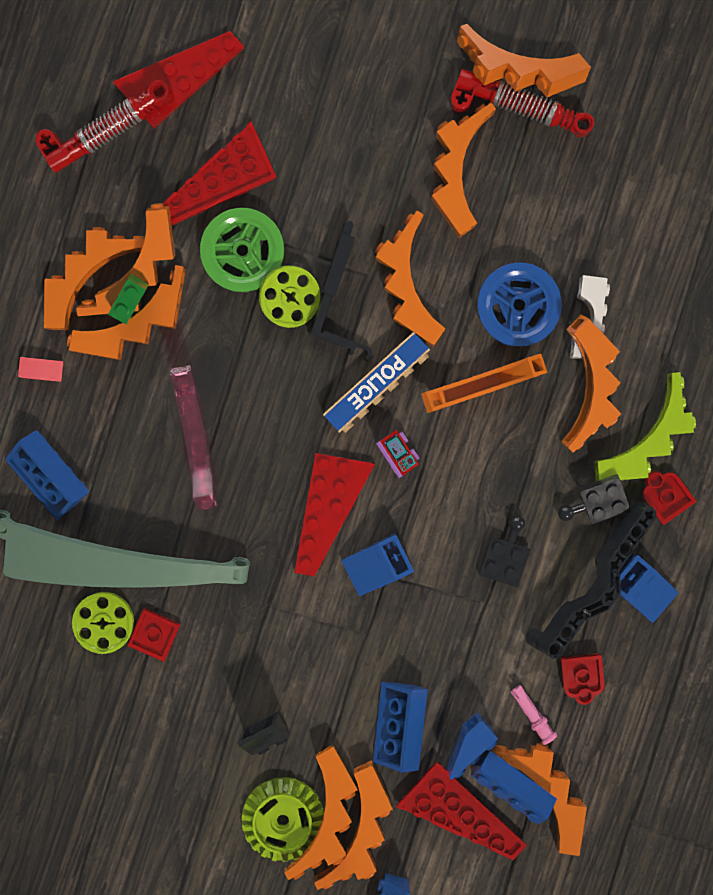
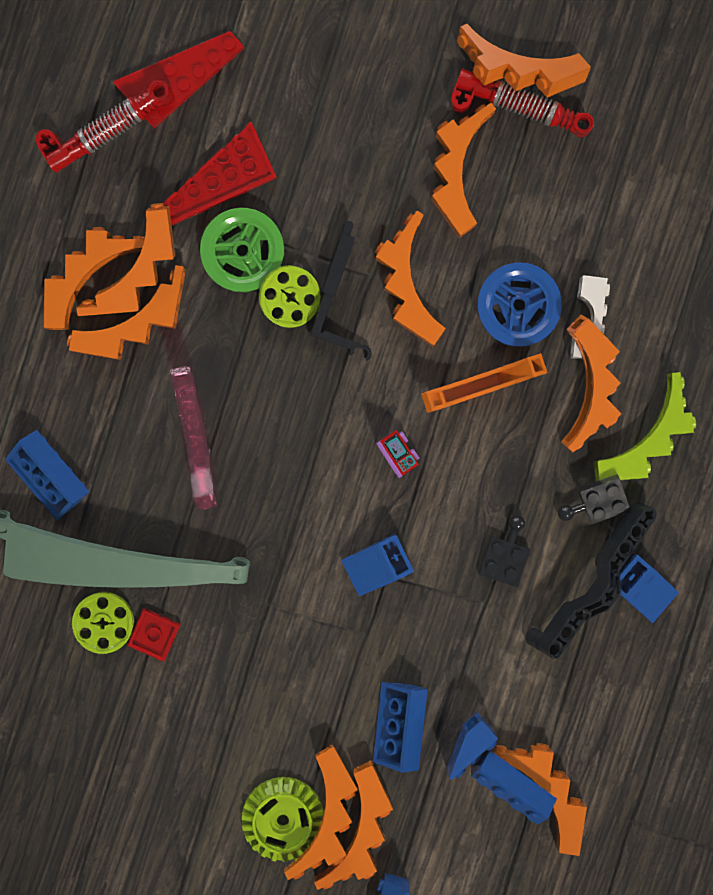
(40, 369): coral slope -> none
(128, 299): green brick -> none
(263, 734): black slope -> none
(330, 498): red wing -> none
(376, 382): blue brick -> none
(458, 810): red wing -> none
(538, 722): bright pink pin -> none
(582, 676): red plate -> none
(666, 495): red plate -> none

